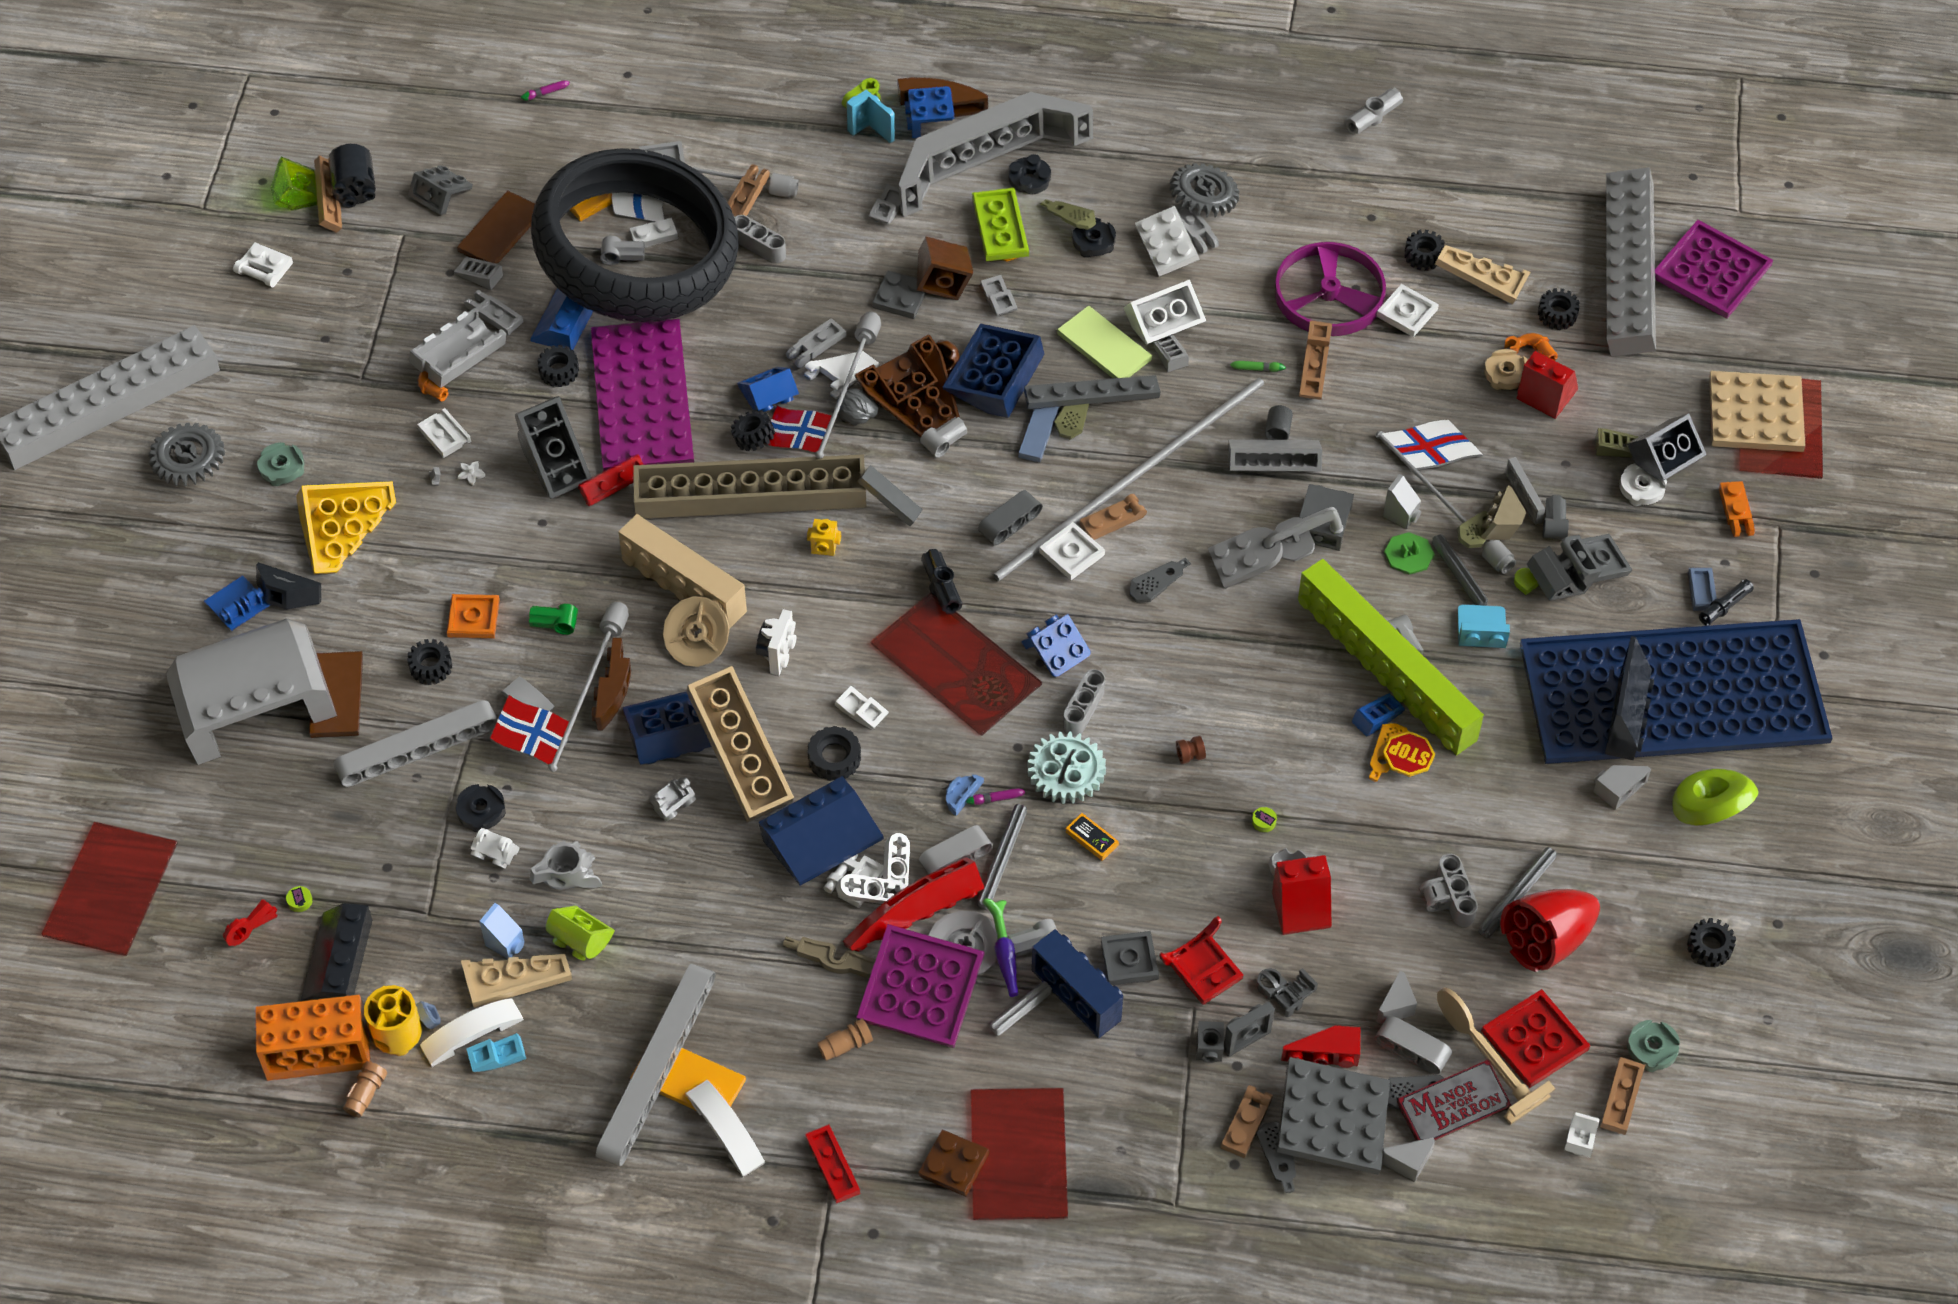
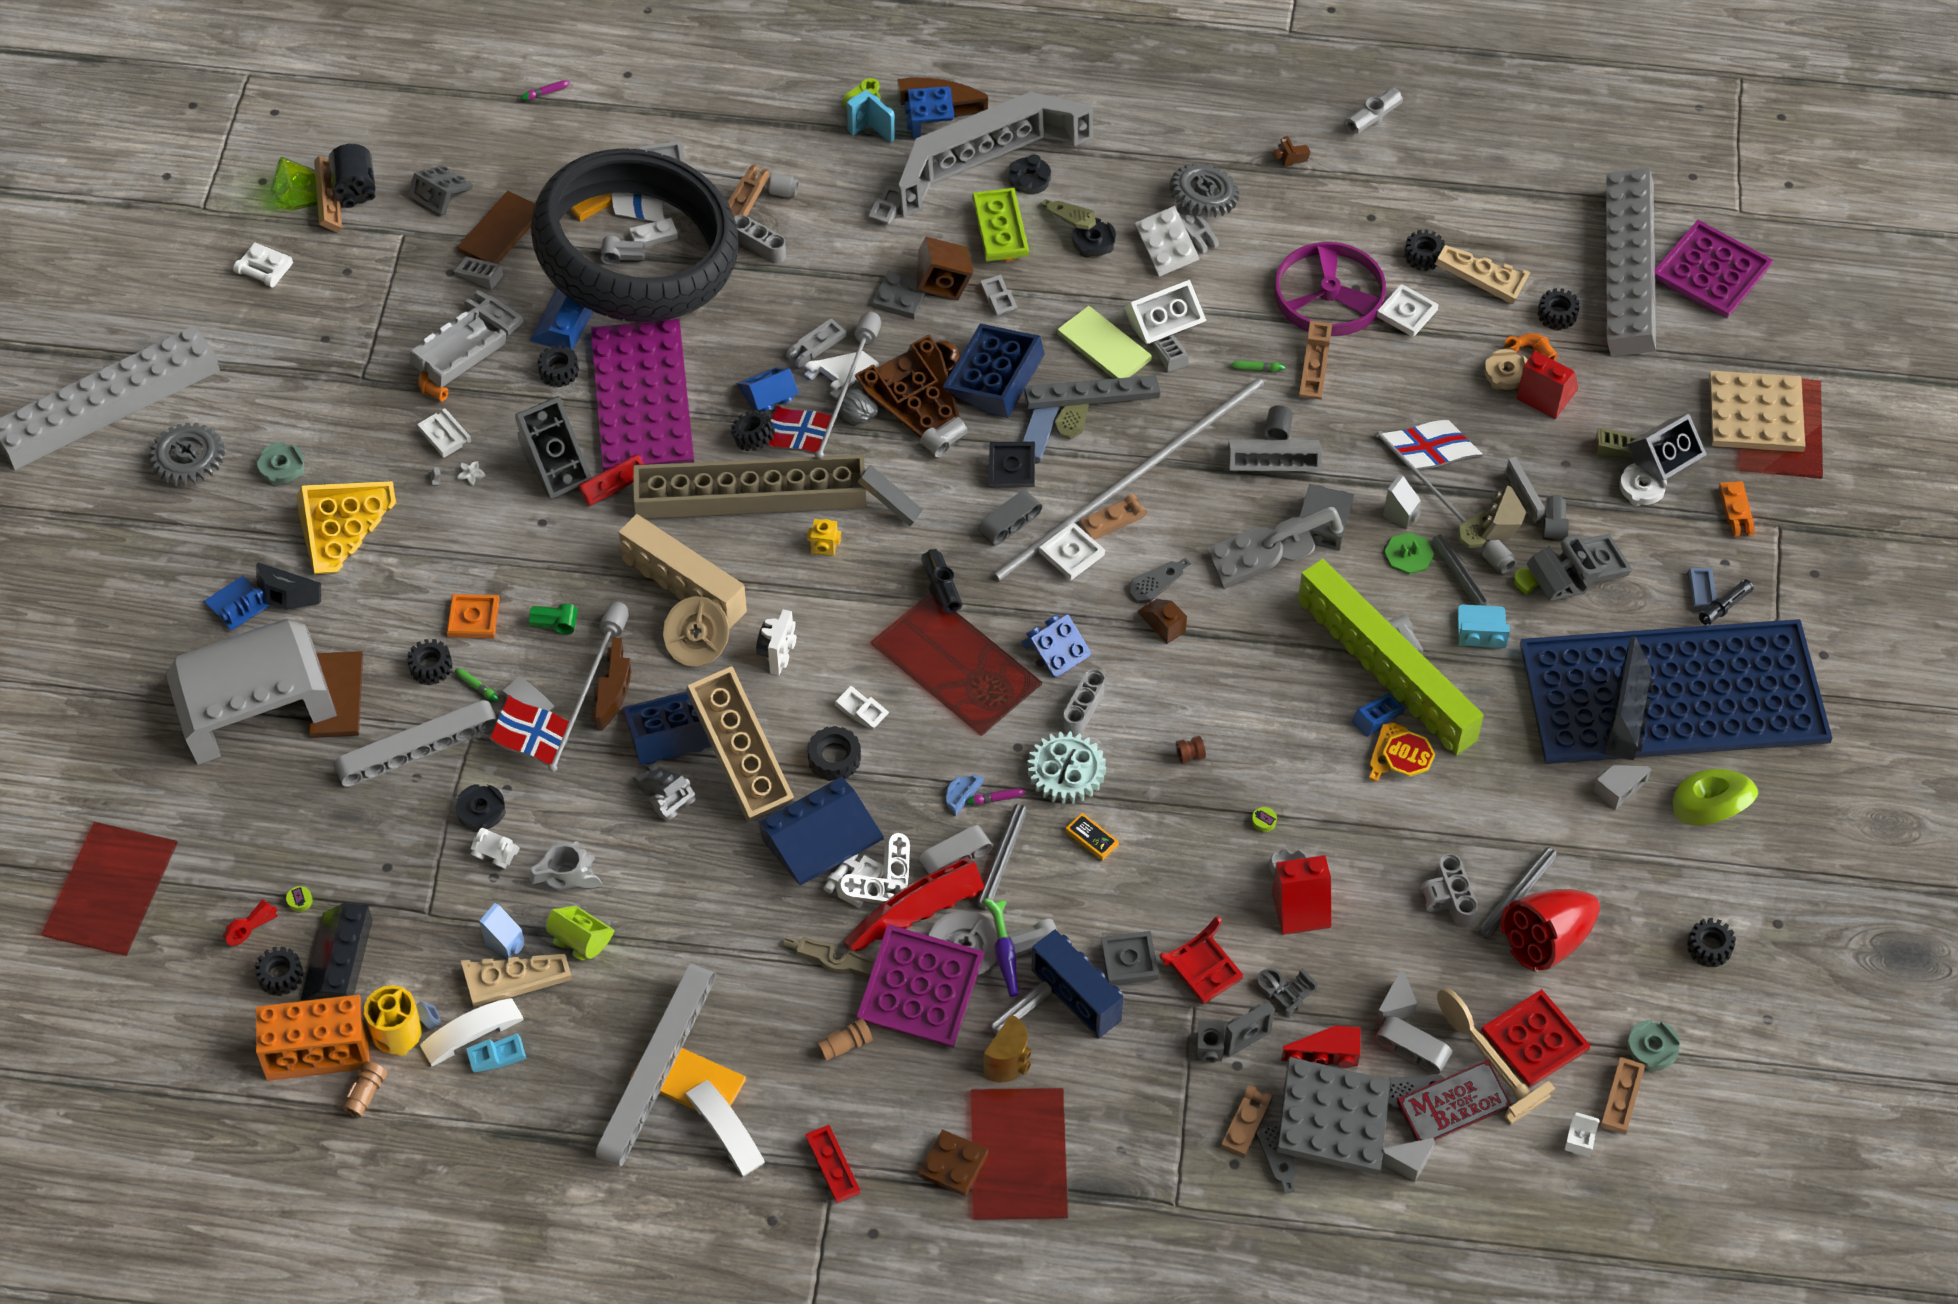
(284, 982): none -> black tyre
(488, 693): none -> bright green piece
(659, 781): none -> dark grey plate
(1008, 1053): none -> pearl gold brick
(1012, 464): none -> black plate
(1165, 619): none -> reddish brown slope
(1291, 154): none -> reddish brown piece

